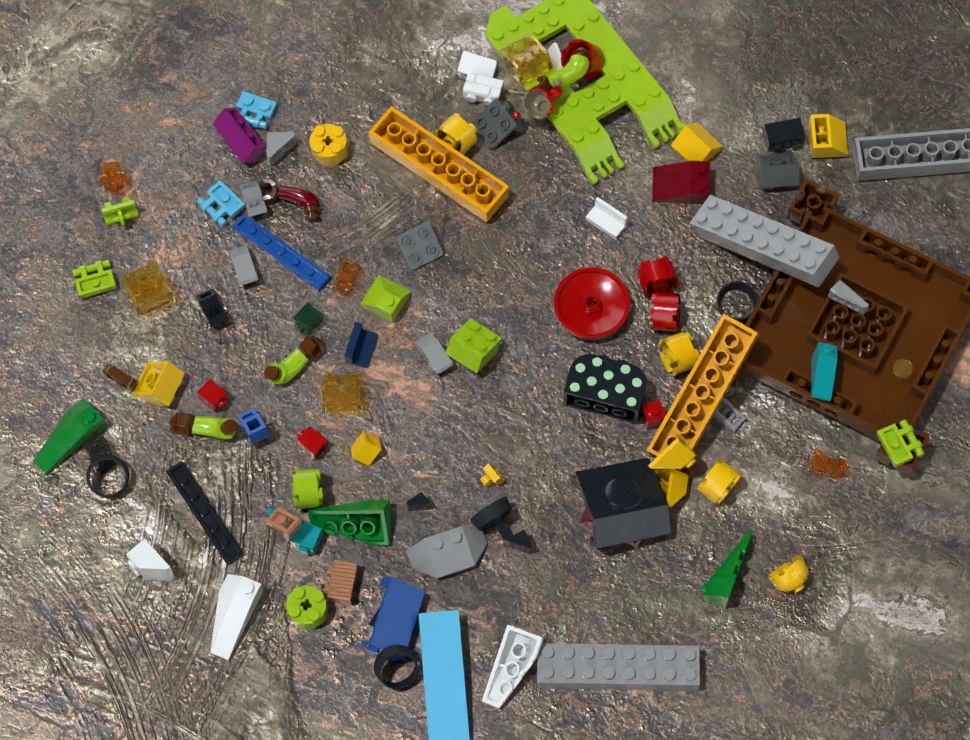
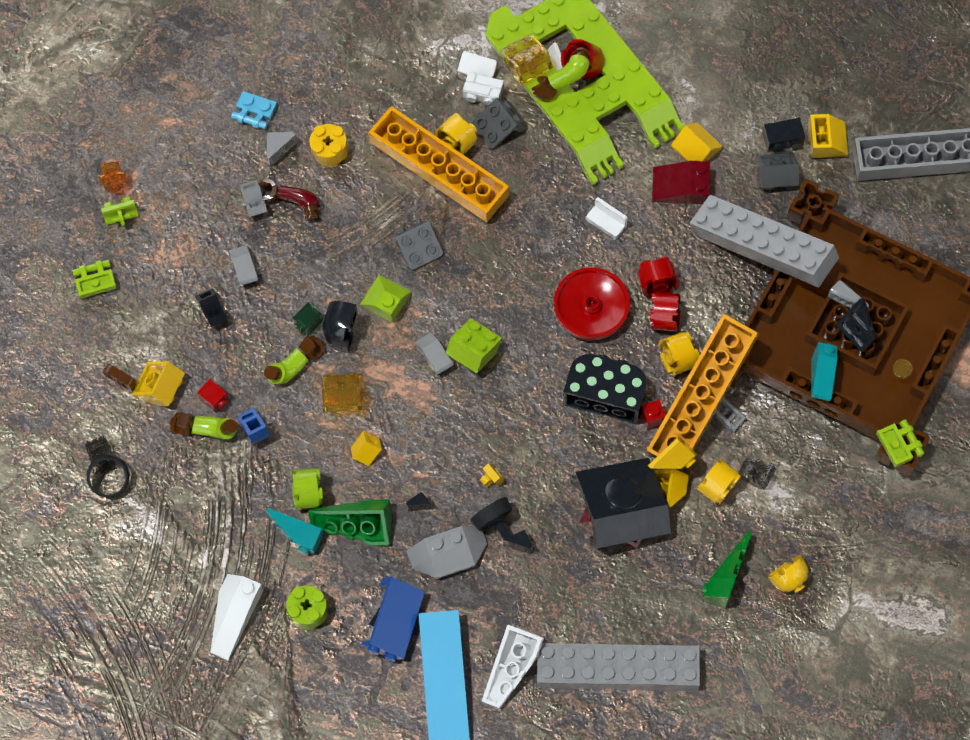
(72, 432): green wedge -> none
(147, 288): clear yellow brick -> none
(148, 563): white slope -> none
(204, 513): black tile -> none
(225, 199): medium azure plate -> none
(239, 135): magenta brick -> none
(281, 252): blue tile -> none
(284, 522): nougat slope -> none
(312, 442): red brick -> none
(339, 325): none -> black brick
(342, 582): nougat brick -> none
(346, 276): clear orange leg -> none
(360, 346): dark blue panel -> none
(389, 652): black tyre -> none
(539, 102): dark tan piece -> none
(737, 285): black tyre -> none
(756, 472): none -> clear smoke hand
(827, 466): clear orange leg -> none
(858, 326): none -> black wing

